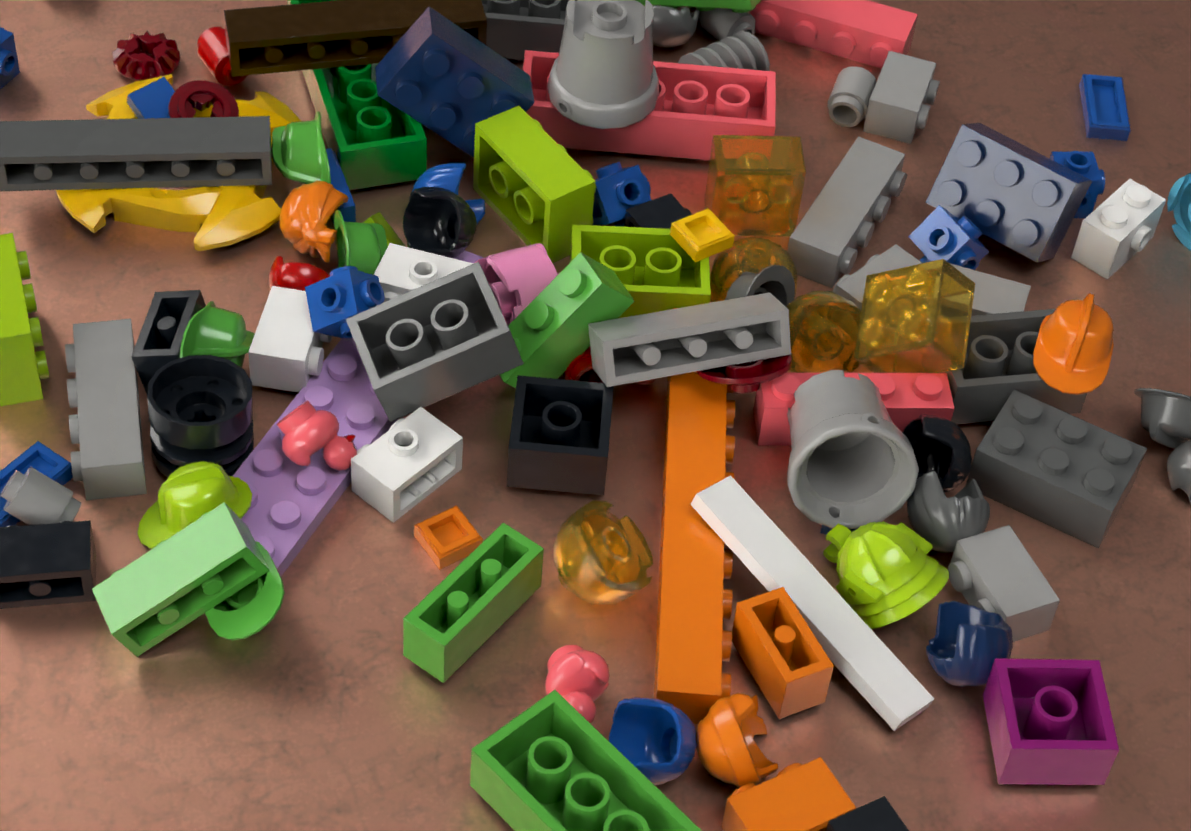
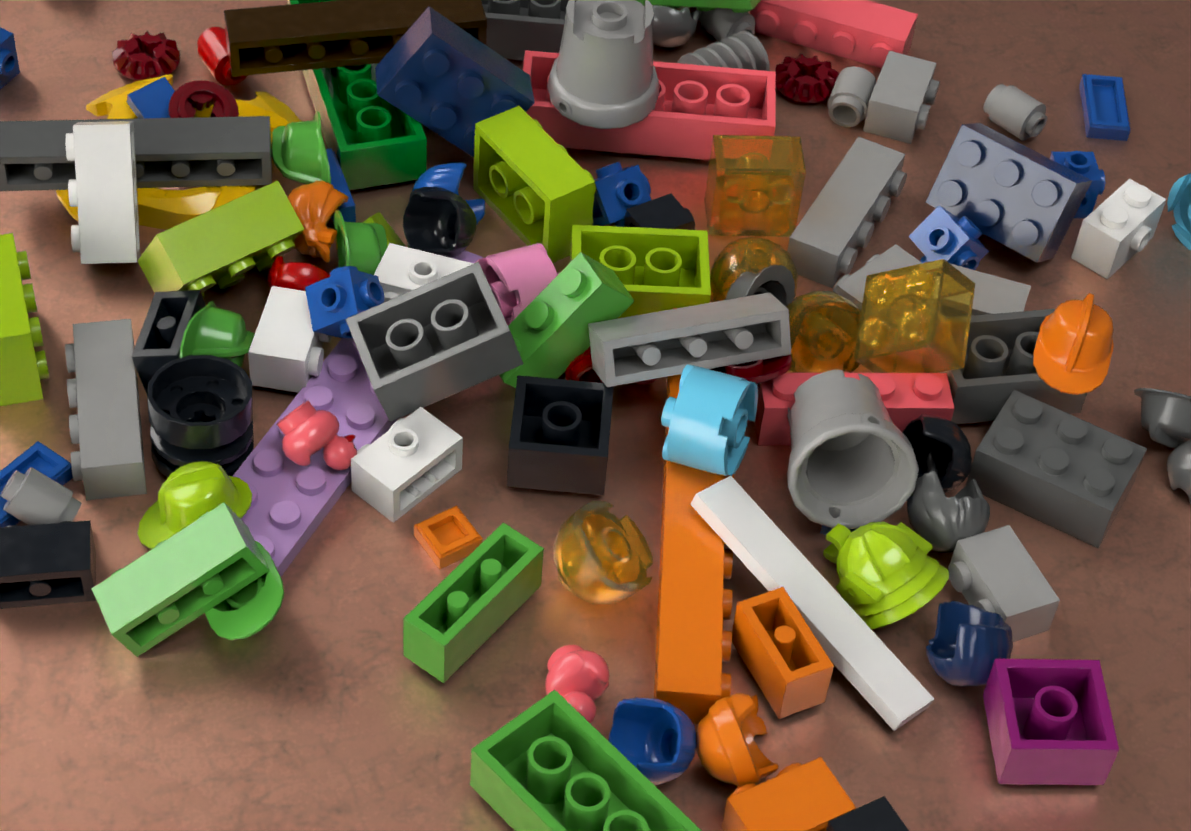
(104, 192): none -> white brick
(223, 243): none -> lime brick
(702, 235): yellow tile -> none
(709, 420): none -> medium azure brick
(805, 88): none -> dark red gear
(1015, 111): none -> light grey brick

